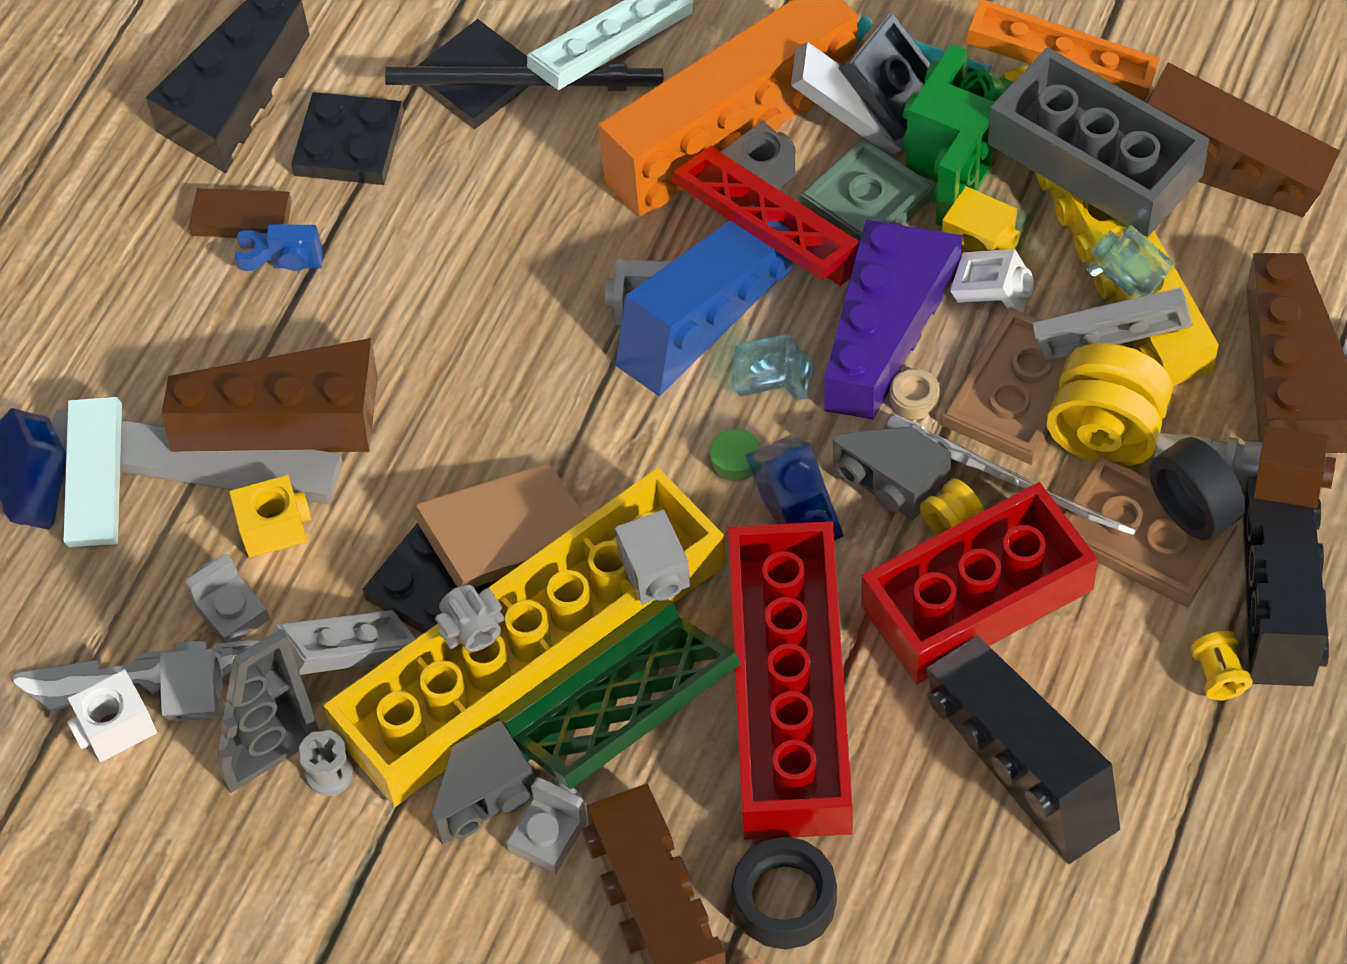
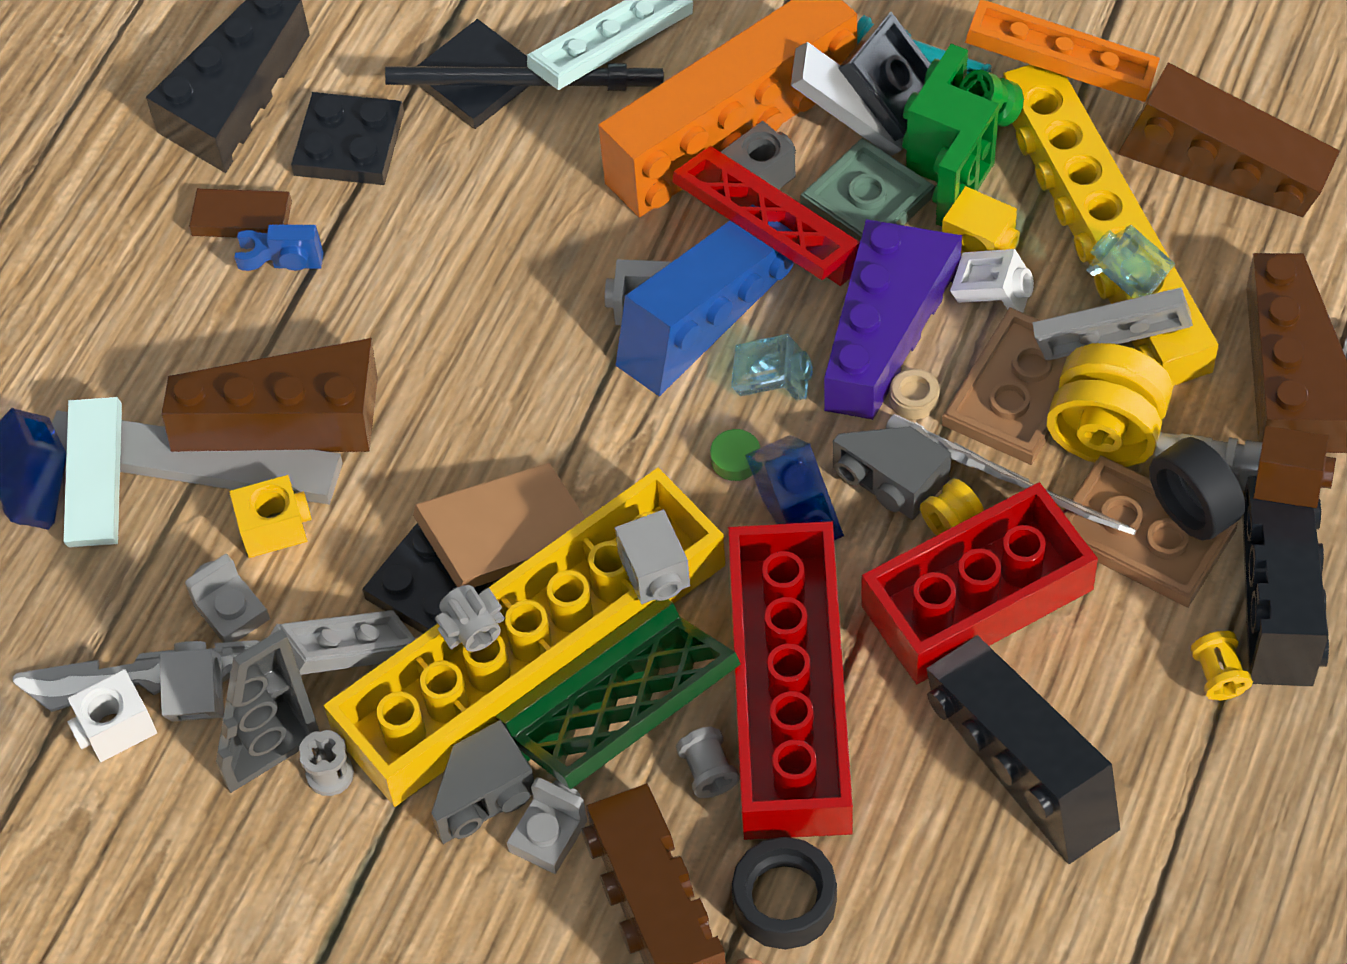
(707, 762): none -> light grey bush
(1097, 141): dark grey brick -> none

